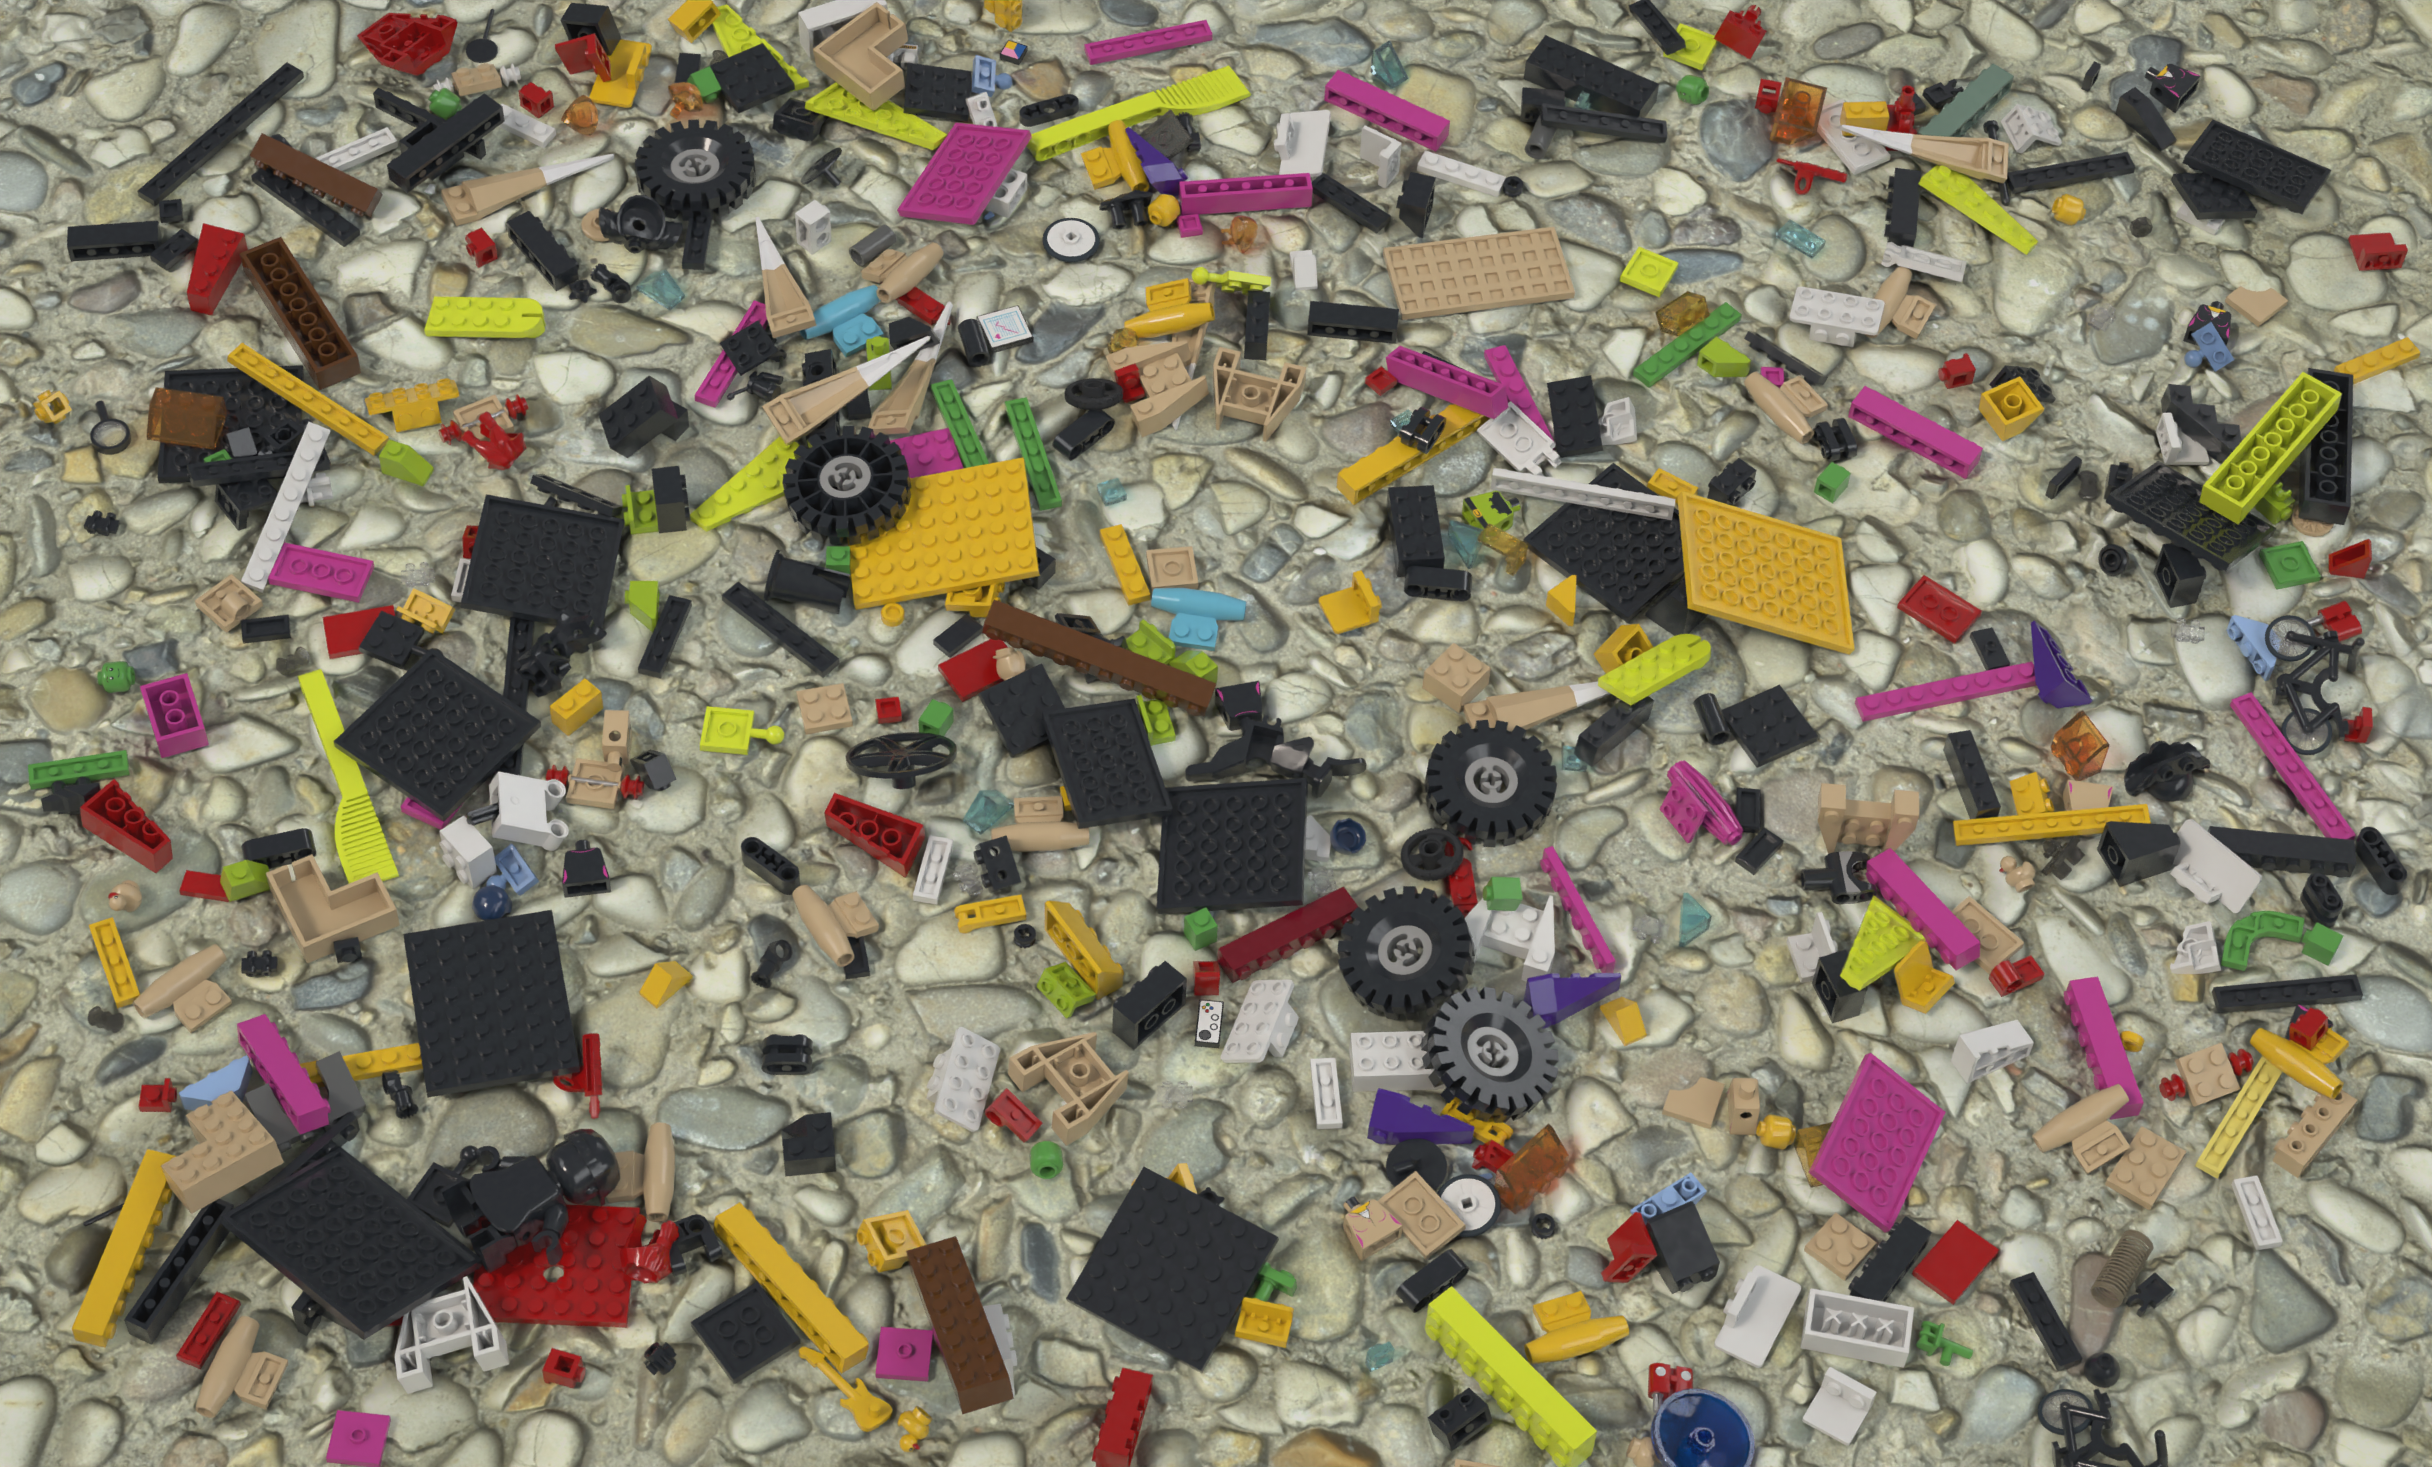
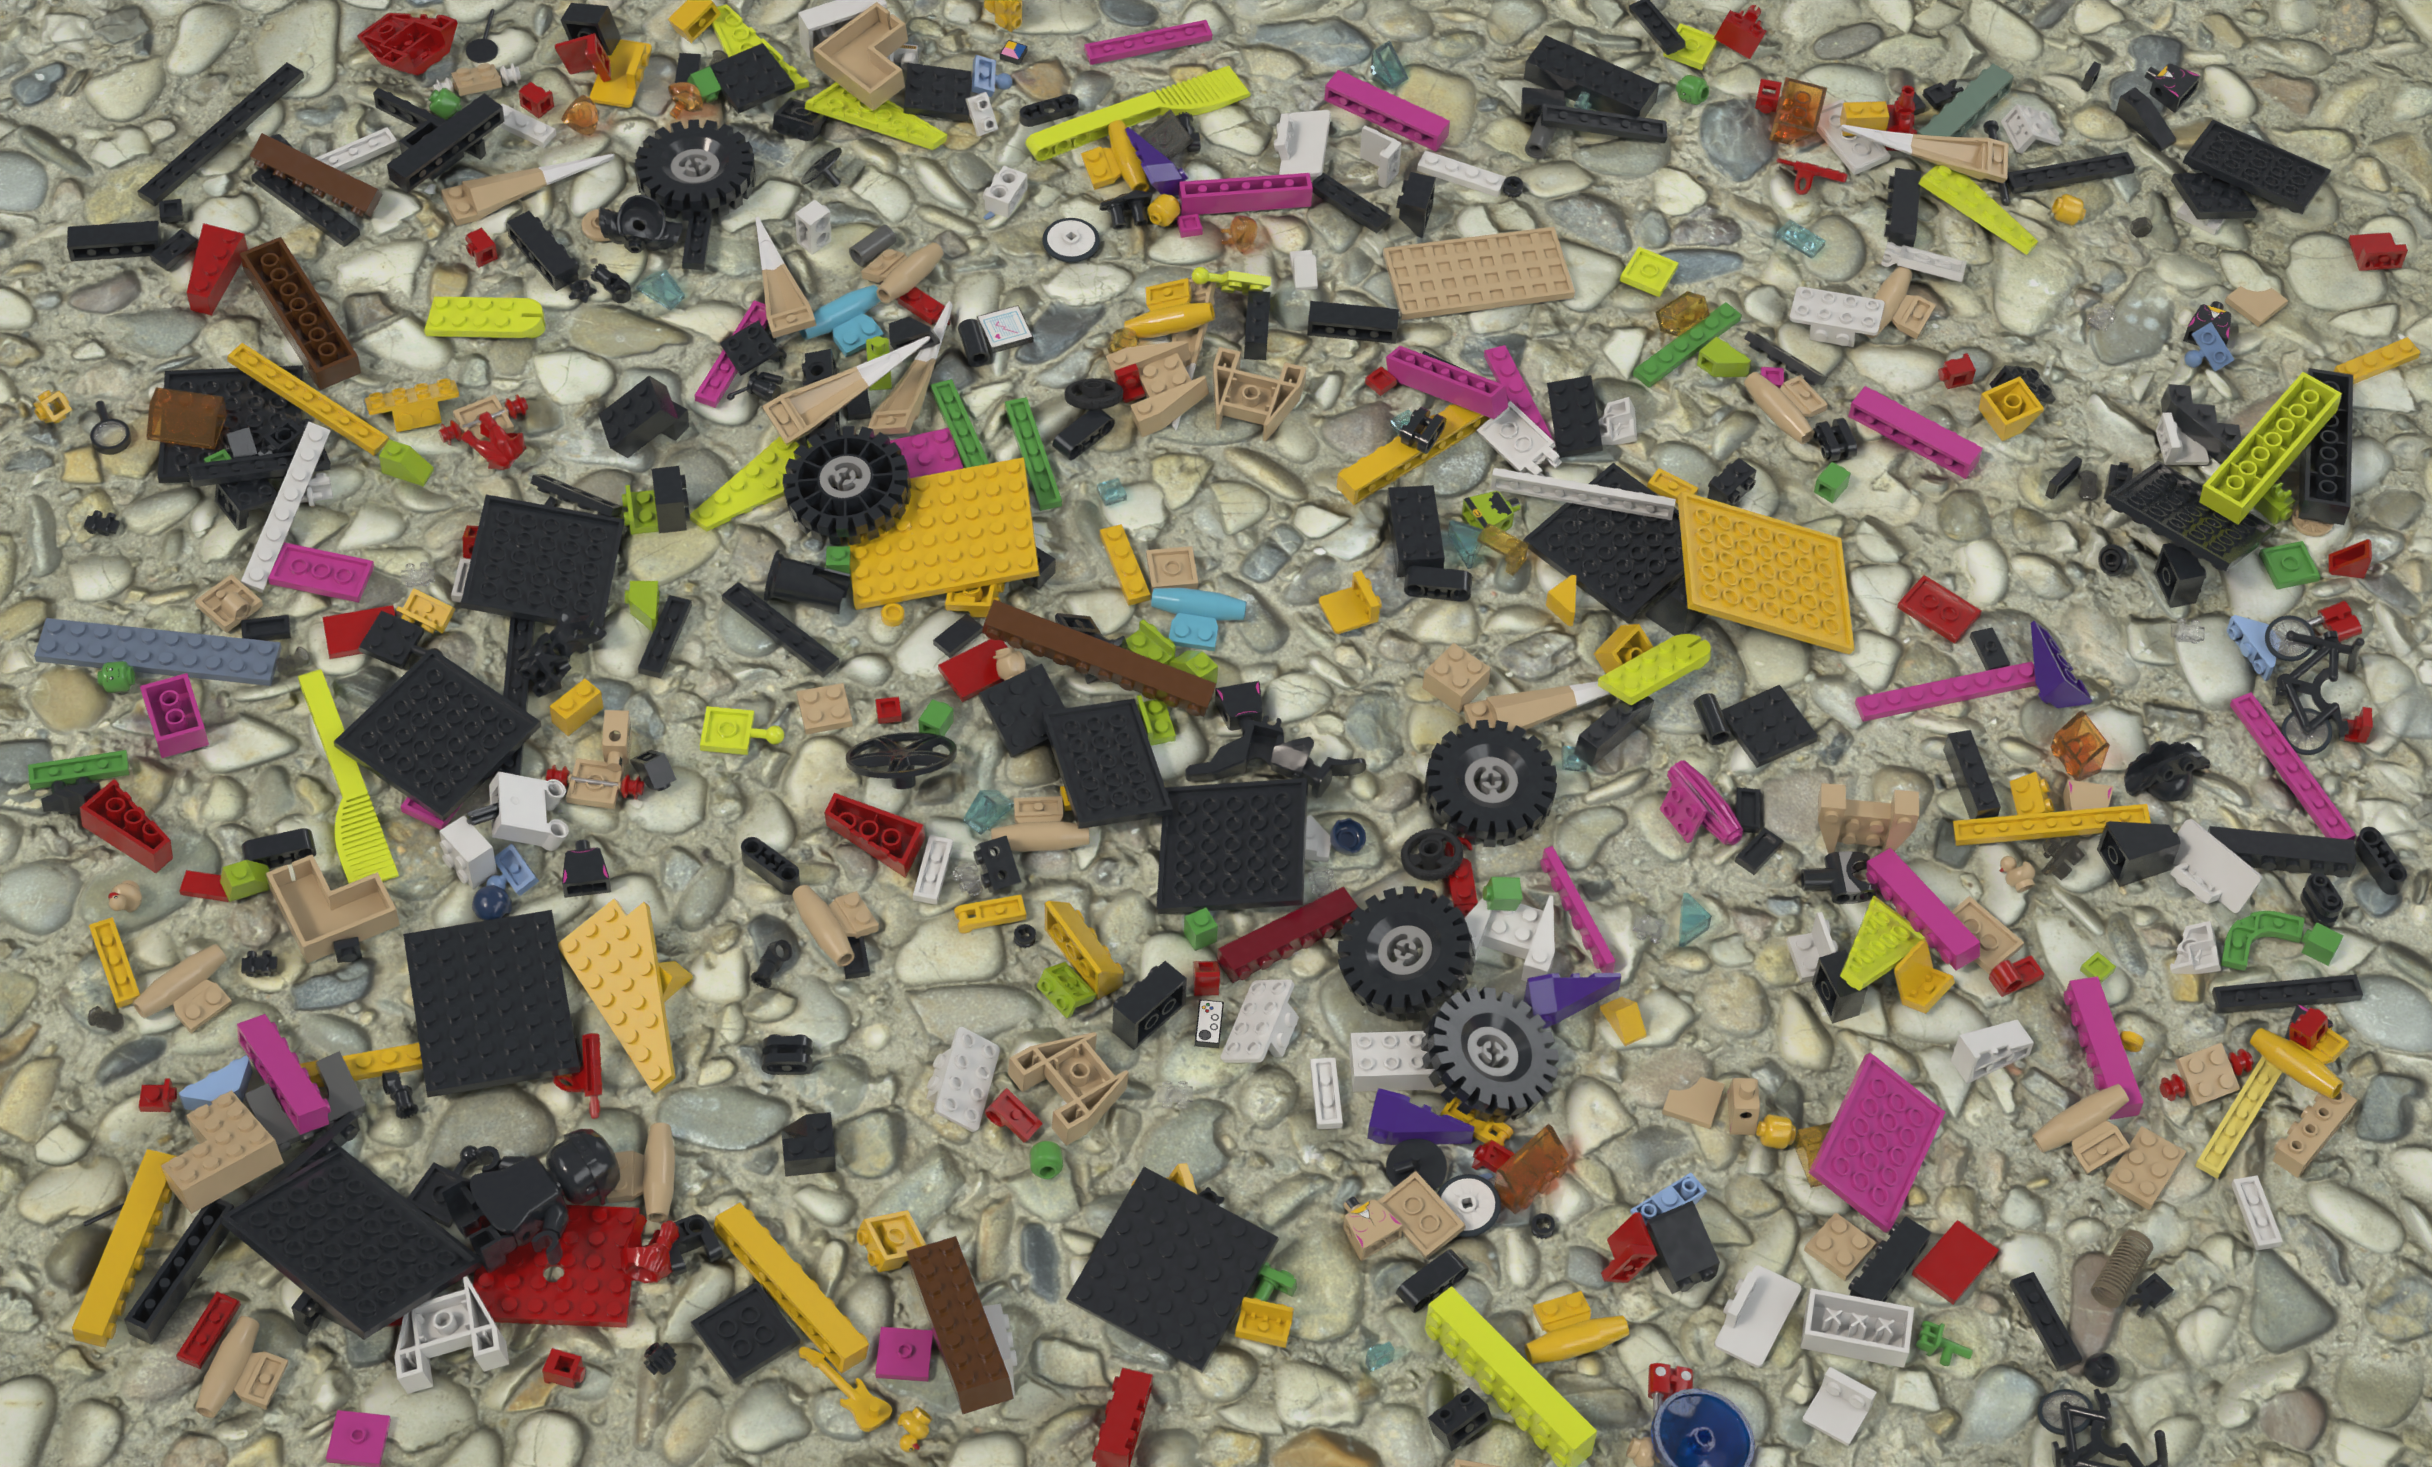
(158, 651): none -> sand blue plate
(621, 973): none -> yellow wing
(964, 173): dark pink plate -> none
(2098, 966): none -> lime plate

